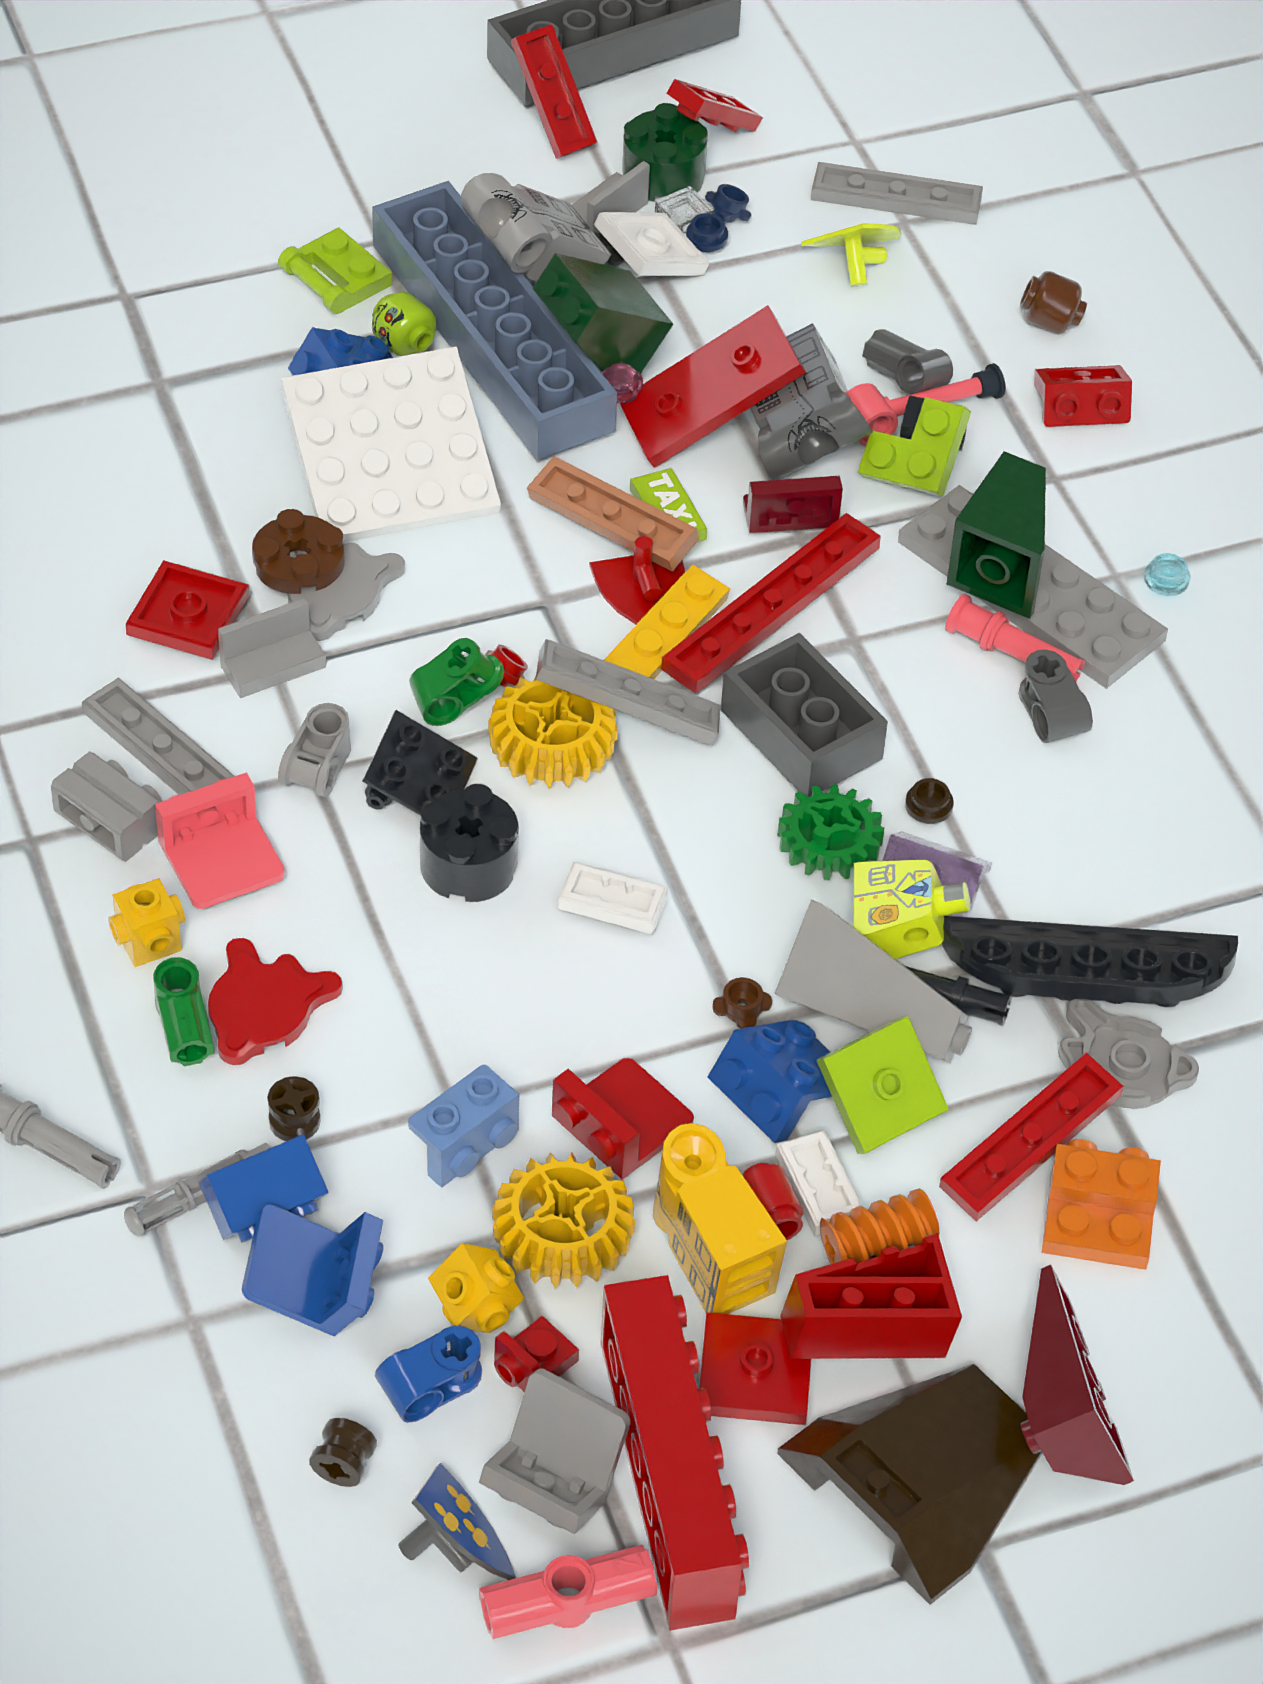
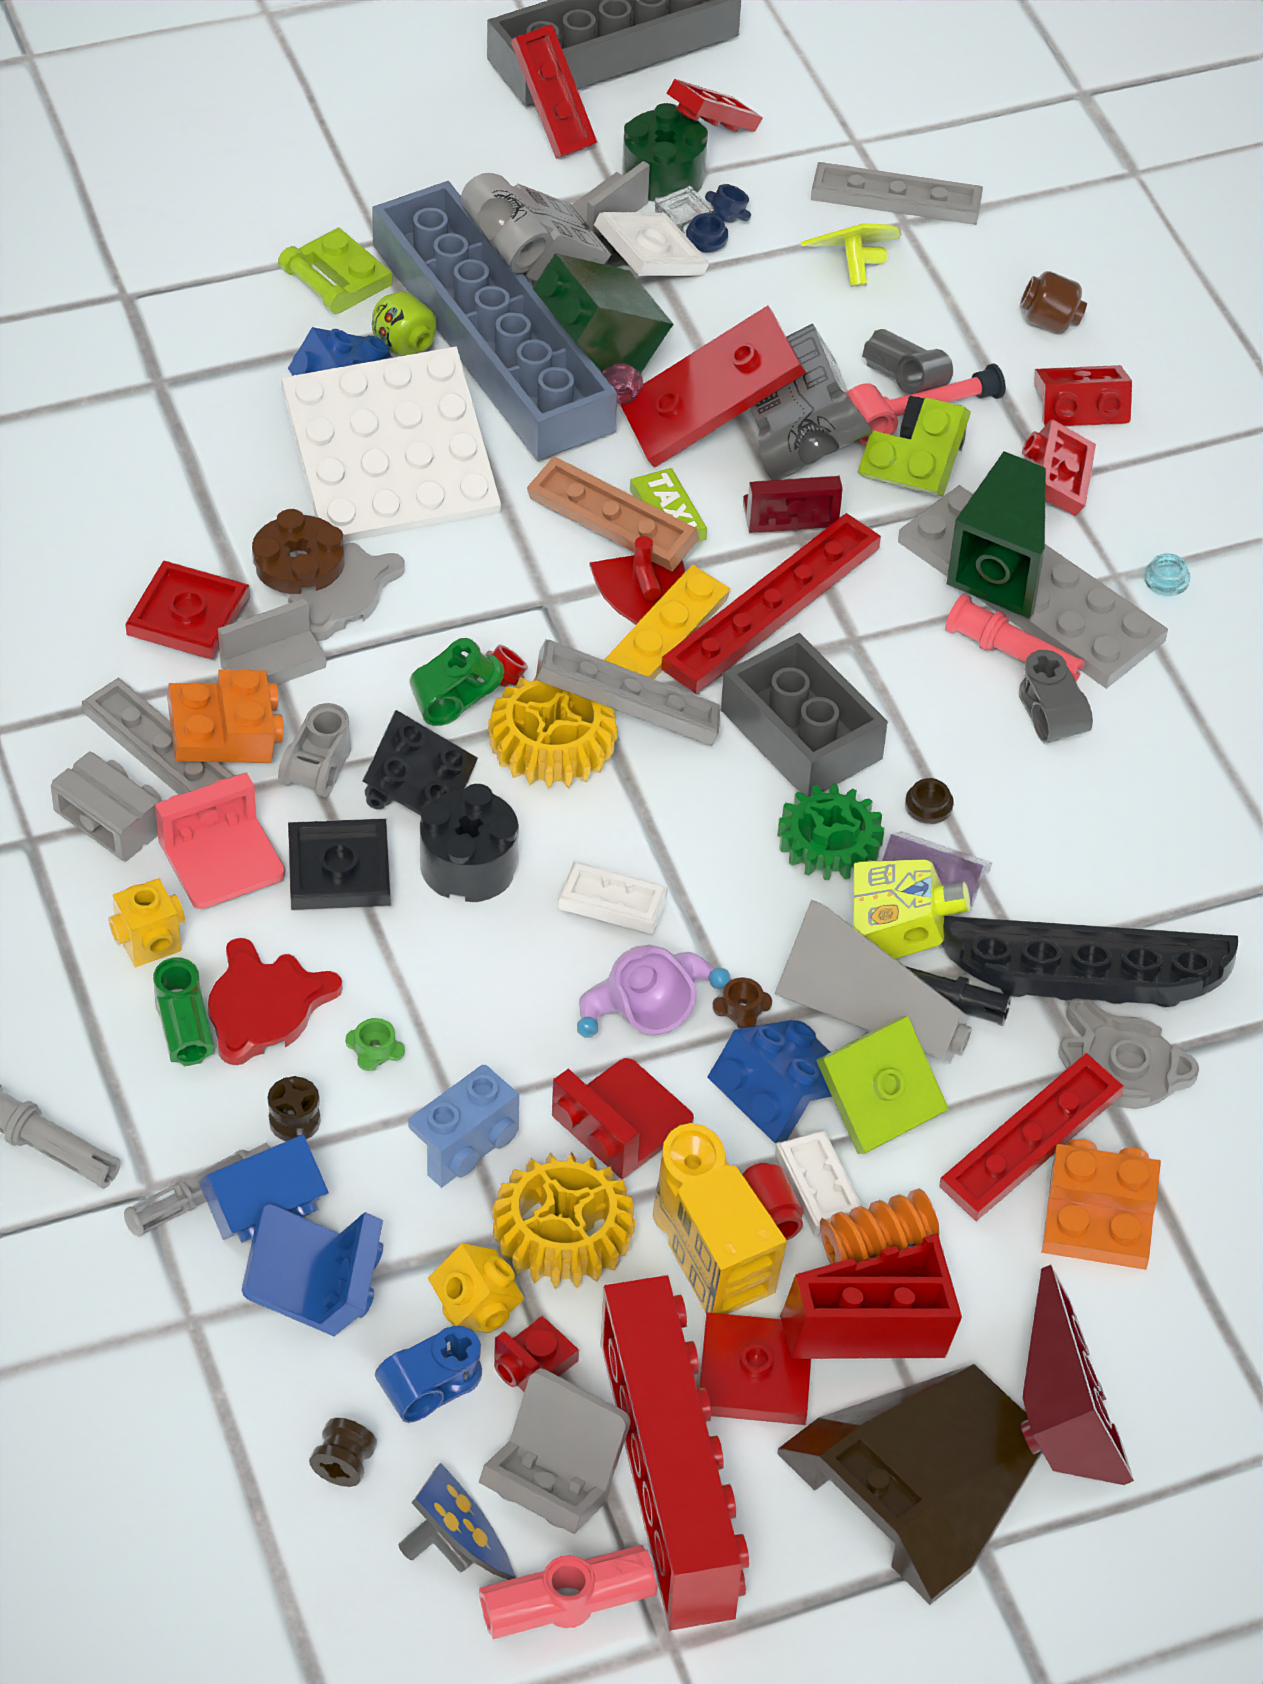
(225, 718): none -> orange plate
(338, 864): none -> black plate
(374, 1032): none -> bright green plate
(648, 990): none -> lavender piece
(1067, 464): none -> bracket

